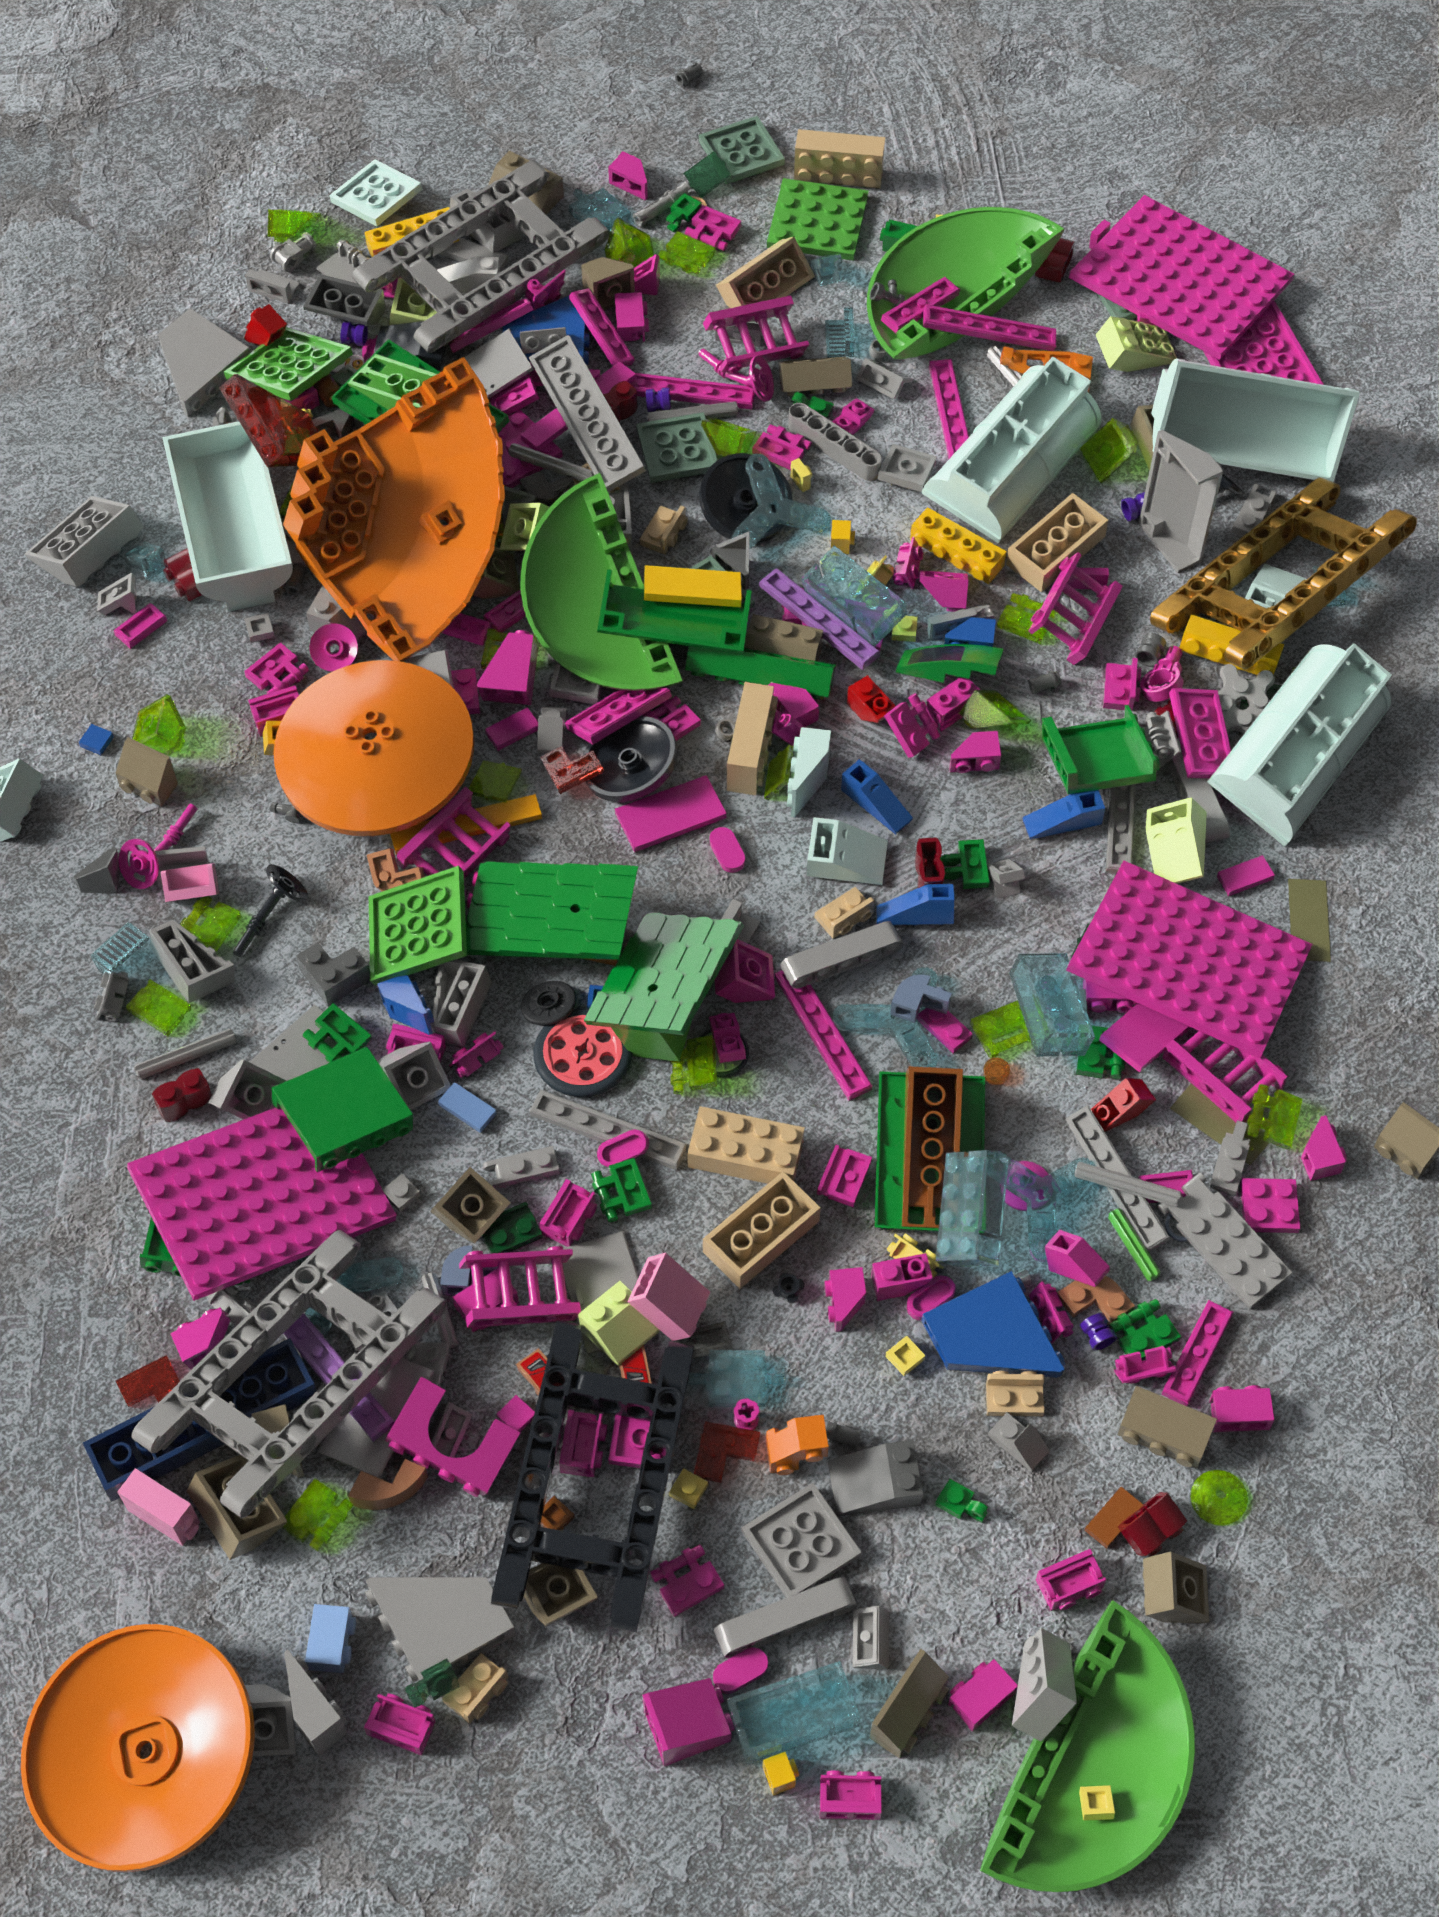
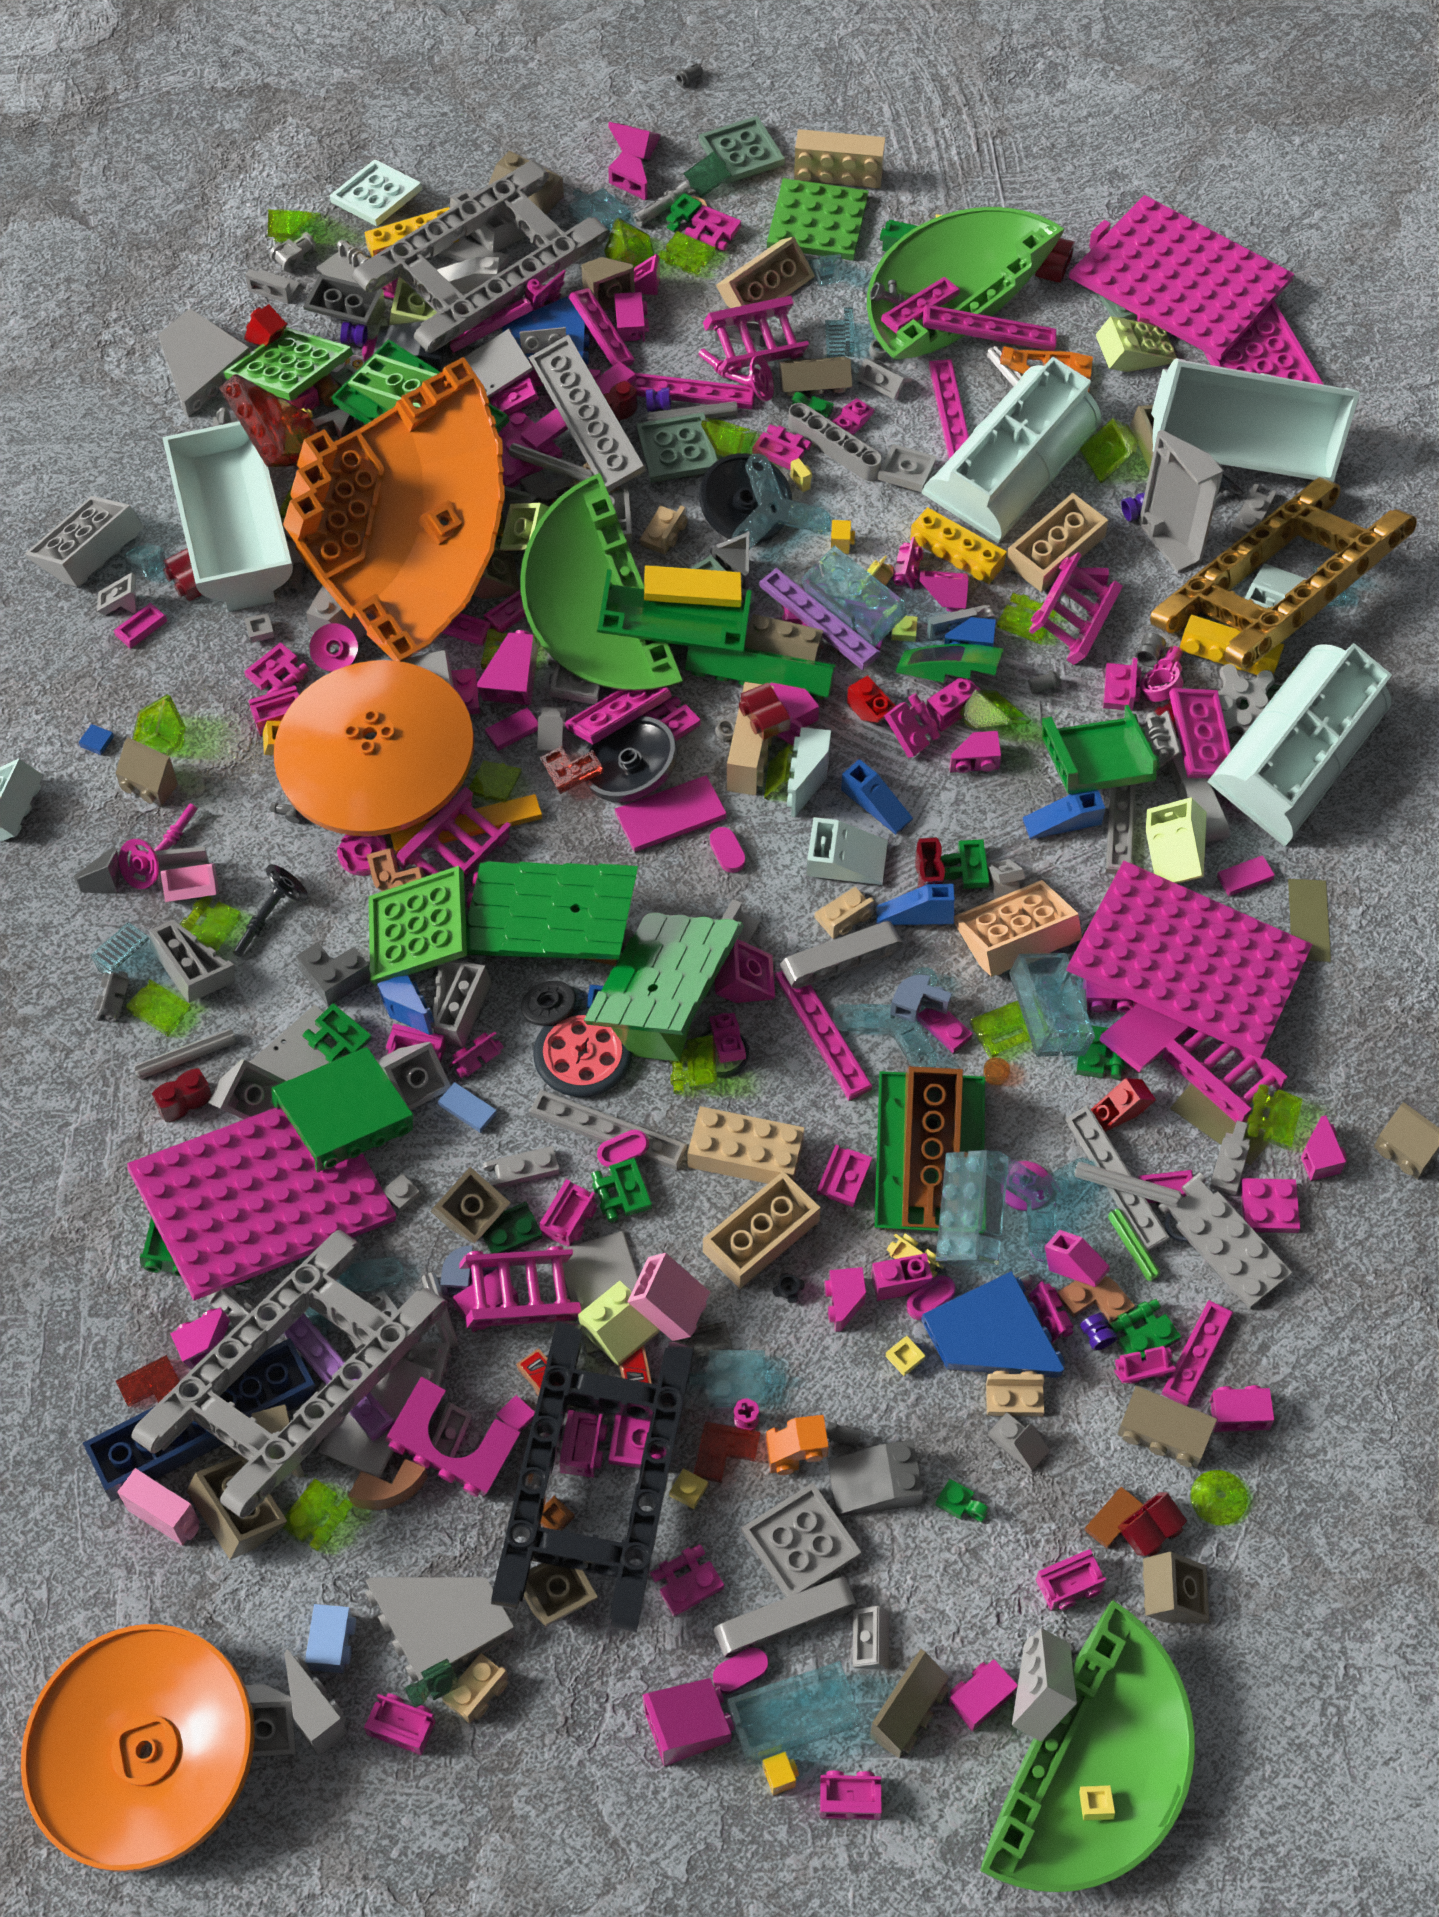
(354, 850): none -> dark pink tile
(634, 140): none -> dark pink slope
(765, 711): none -> dark red brick
(1018, 923): none -> light nougat slope

